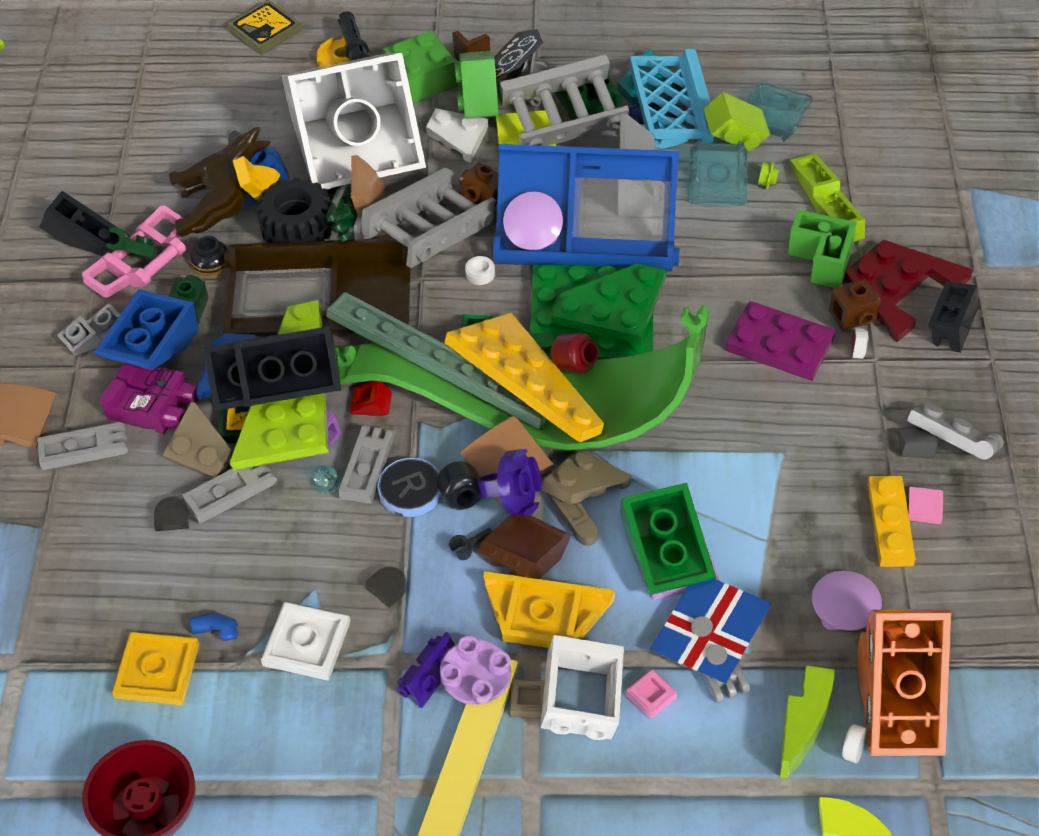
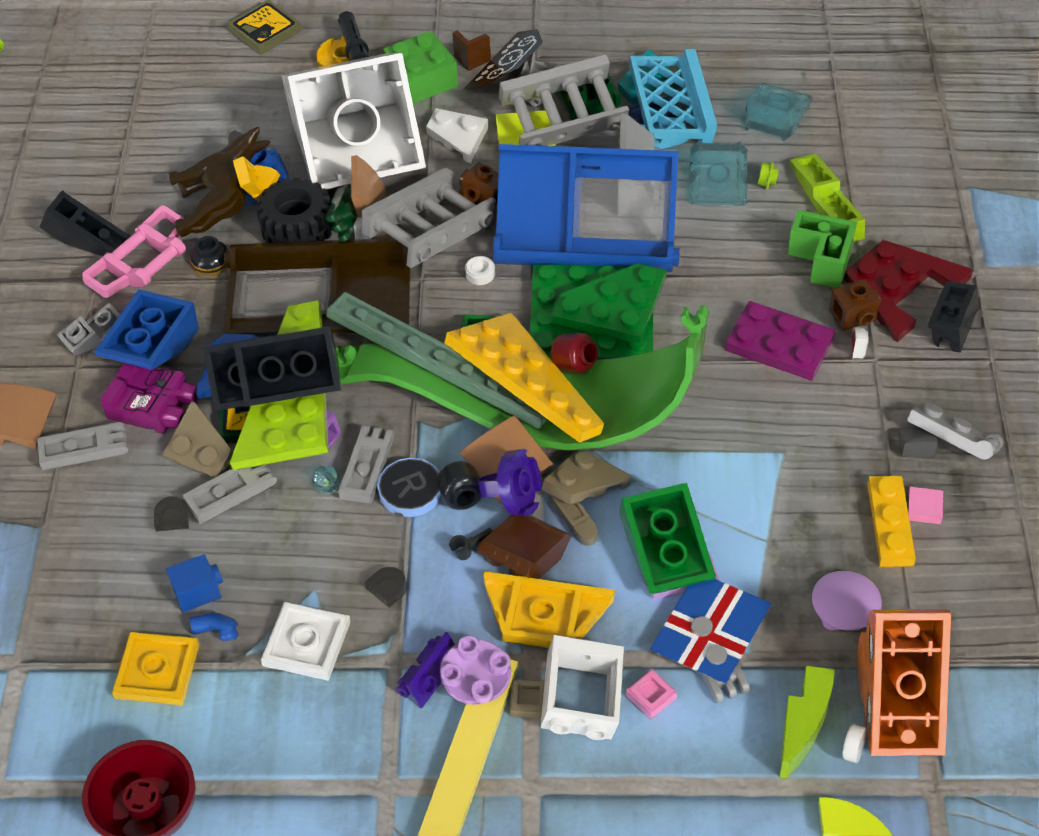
(141, 246): dark green plate -> none
(191, 290): dark green brick -> none
(195, 582): none -> blue brick
(371, 399): red slope -> none
(478, 84): bright green brick -> none
(533, 221): lavender dish -> none
(736, 121): lime brick -> none

